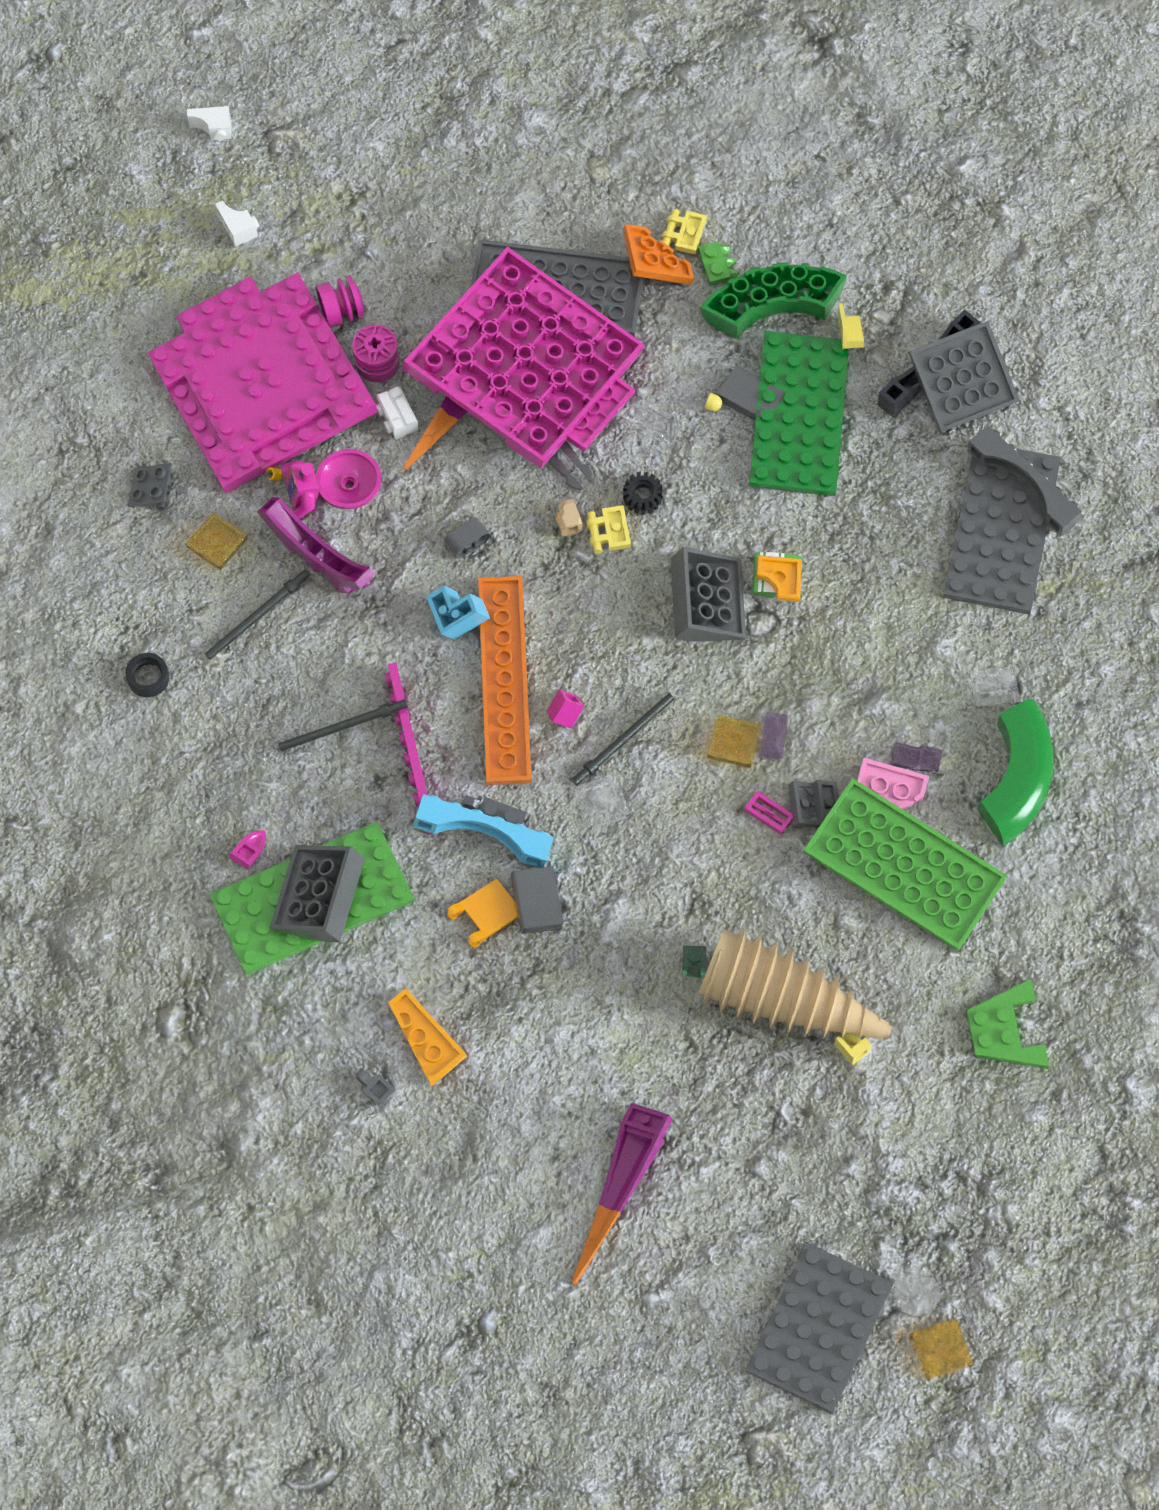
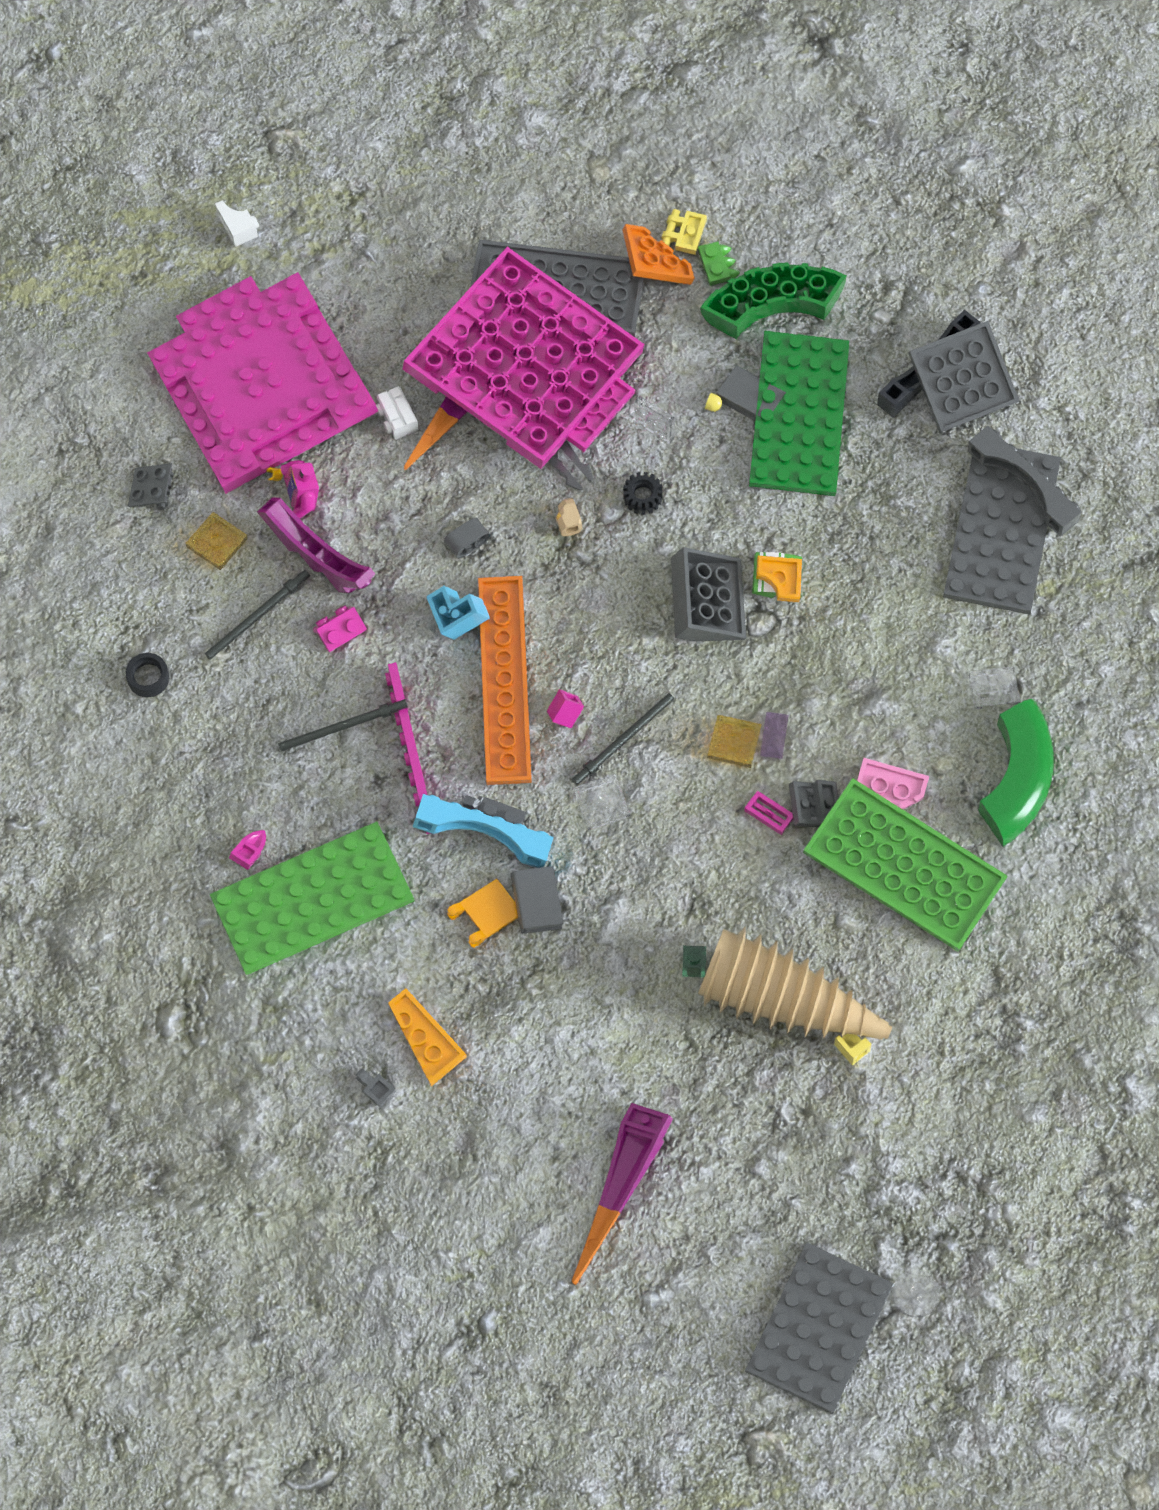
(213, 120): white arch -> none
(318, 892): dark grey slope -> none
(339, 628): none -> dark pink bracket
(340, 301): dark pink wheel -> none
(347, 468): dark pink dish -> none
(376, 353): dark pink wheel -> none
(615, 526): light yellow plate -> none
(850, 329): light yellow panel -> none
(916, 758): clear purple slope -> none
(941, 1349): clear yellow plate -> none
(996, 1031): bright green wing -> none

